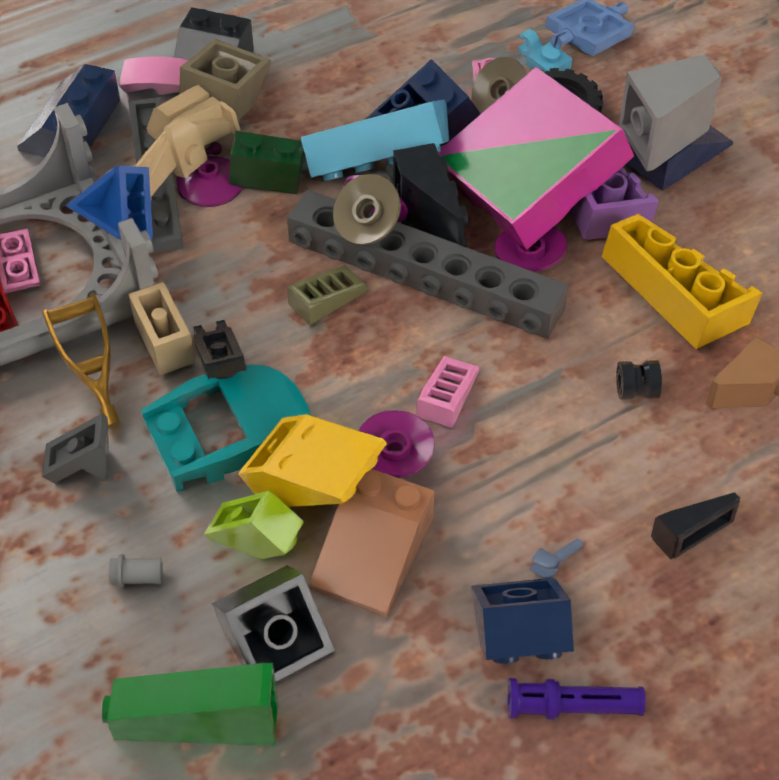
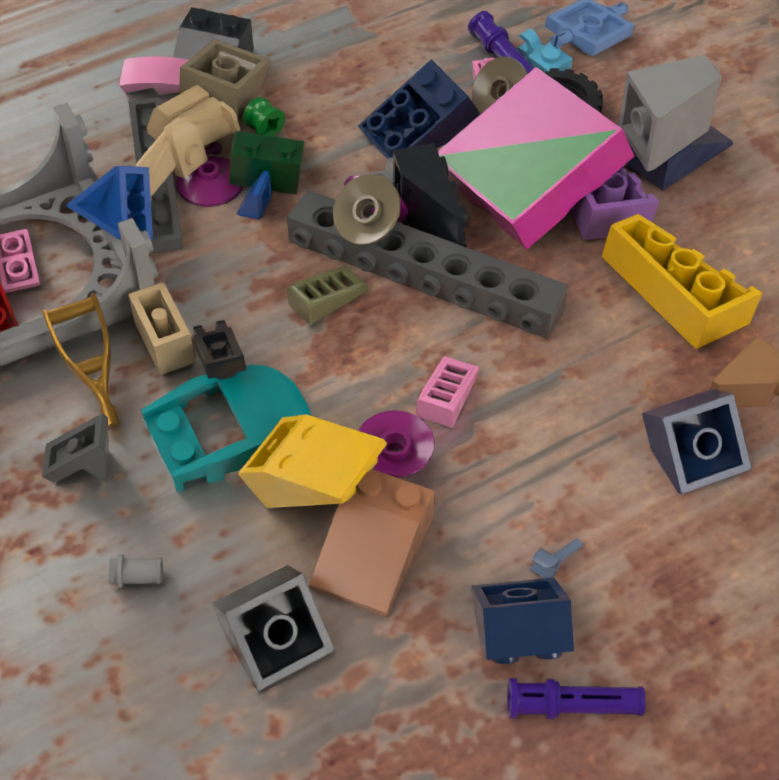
(89, 93): dark blue slope -> none
(196, 706): green slope -> none
(256, 198): none -> blue slope
(256, 526): lime slope -> none
(263, 117): none -> green wheel
(374, 139): medium azure slope -> none
(495, 38): none -> dark purple pin
(538, 257): magenta dish -> none
(638, 379): black wheel -> none
(690, 525): black slope -> none
(698, 439): none -> dark blue slope

